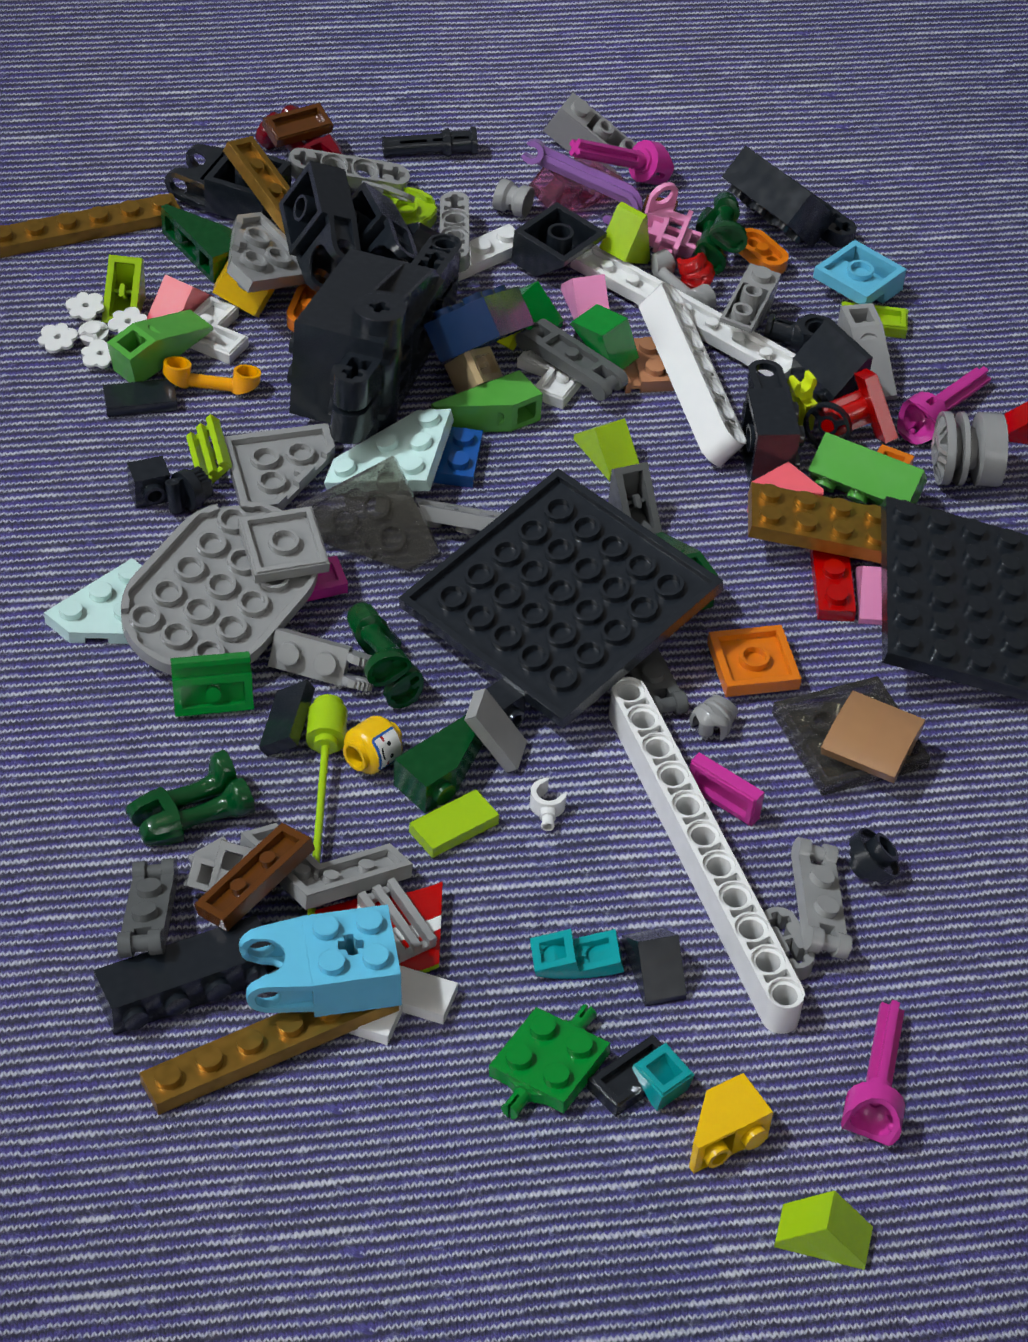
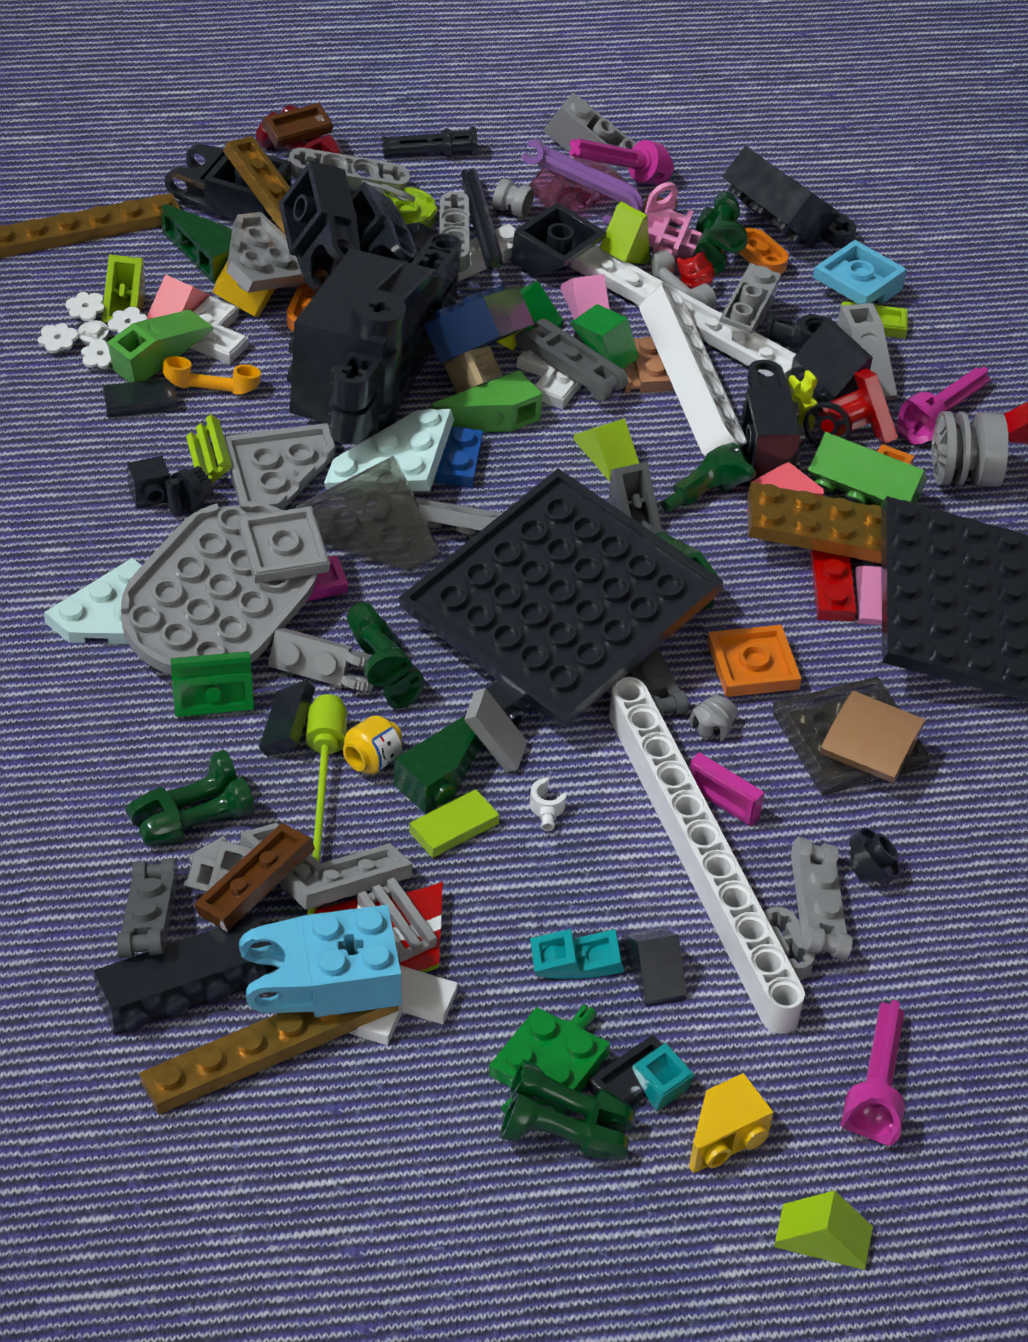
(482, 220): none -> black axle
(602, 1114): none -> dark green piece
(721, 468): none -> dark green animal

